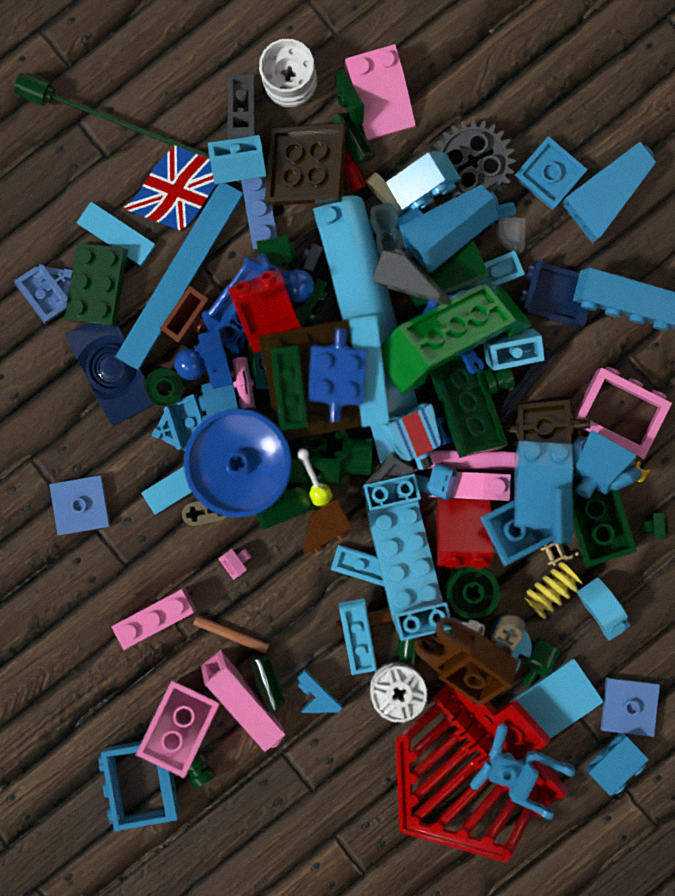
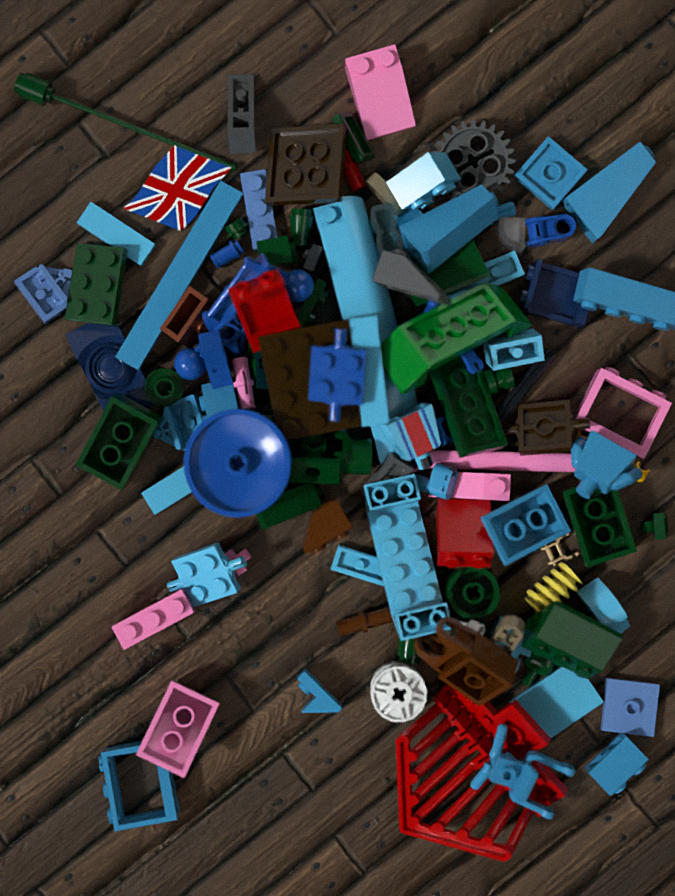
(79, 505): medium blue plate -> none
(119, 441): none -> dark green brick
(200, 771): dark green wheel -> none
(202, 519): dark tan beam -> none
(206, 574): none -> medium azure plate
(227, 254): none -> blue pin
(231, 634): nougat bar -> none
(236, 159): medium azure brick -> none
(236, 228): none -> dark green plate
(241, 701): bright pink slope -> none
(267, 682): dark green plate -> none
(279, 62): white wheel -> none
(288, 387): dark green plate -> none
(301, 224): none -> dark green cone
(320, 492): hinge -> none
(349, 98): dark green plate -> none
(358, 636): medium azure tile -> none
(537, 472): dark azure slope -> none
(547, 229): none -> blue piece
(562, 515): dark azure slope -> none
(570, 639): none -> dark green slope

